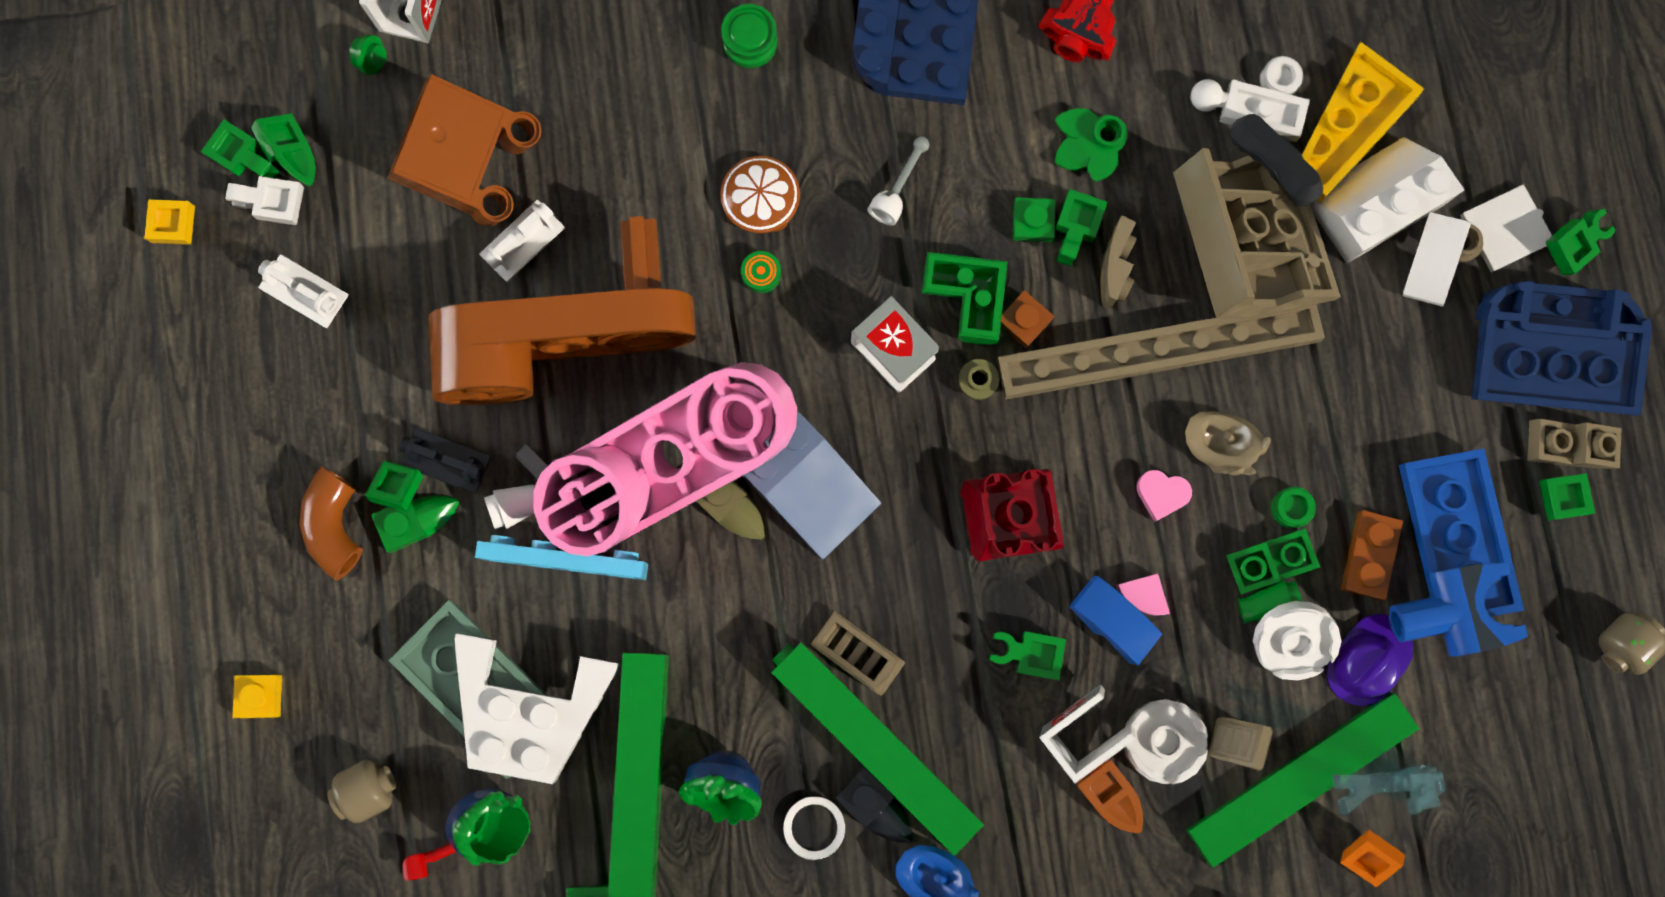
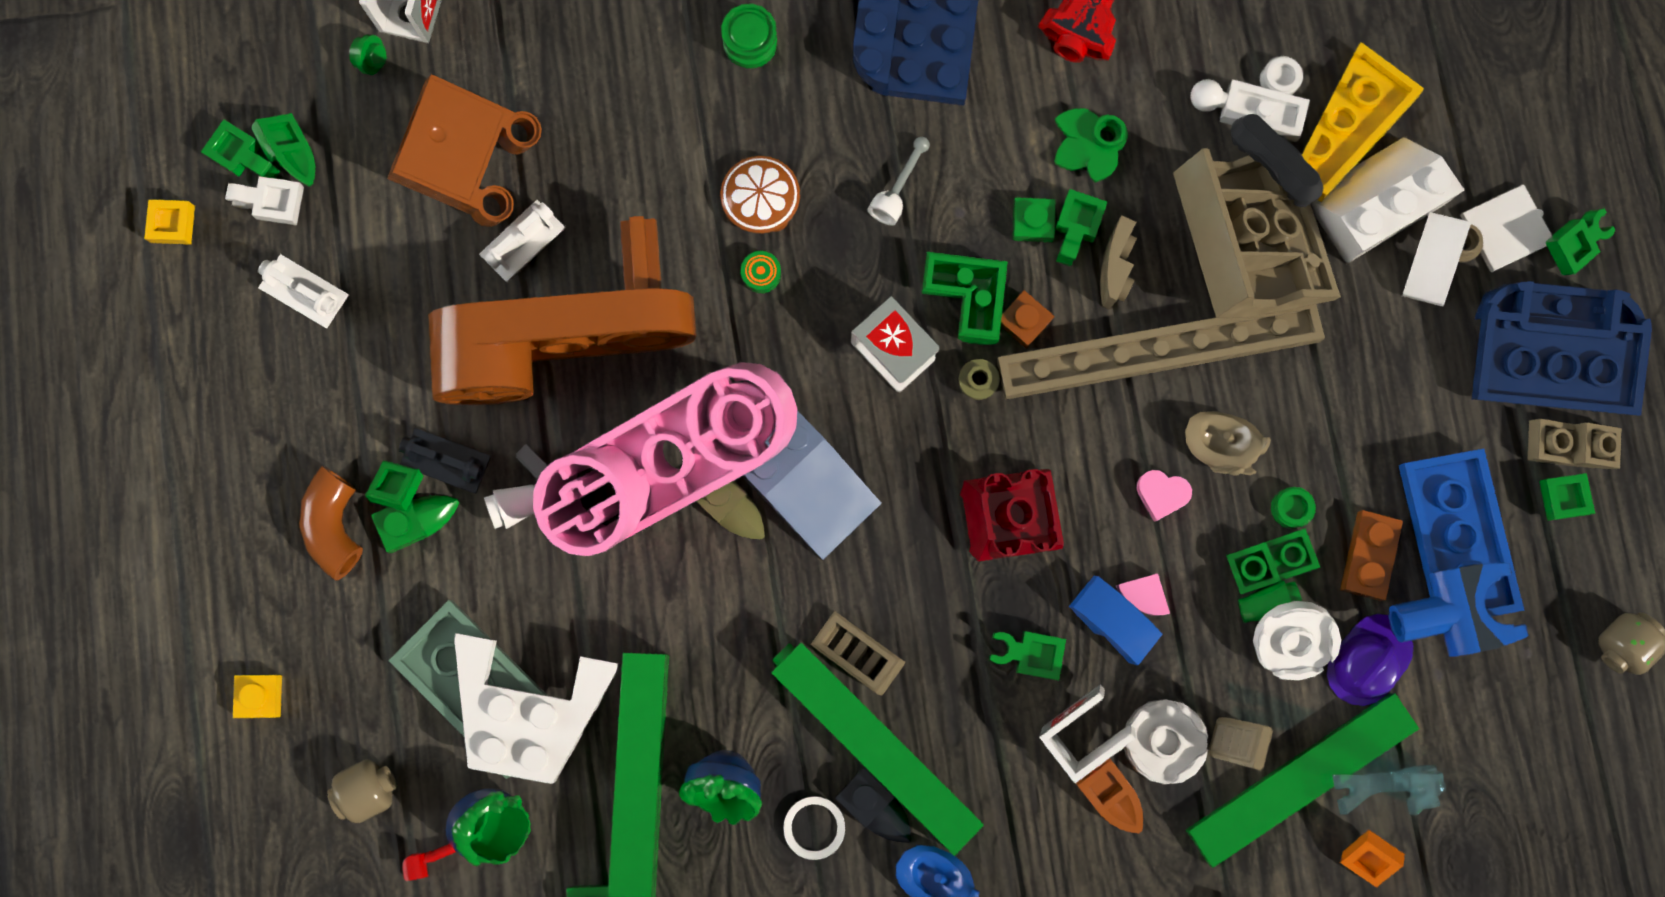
(544, 555): medium azure plate -> none

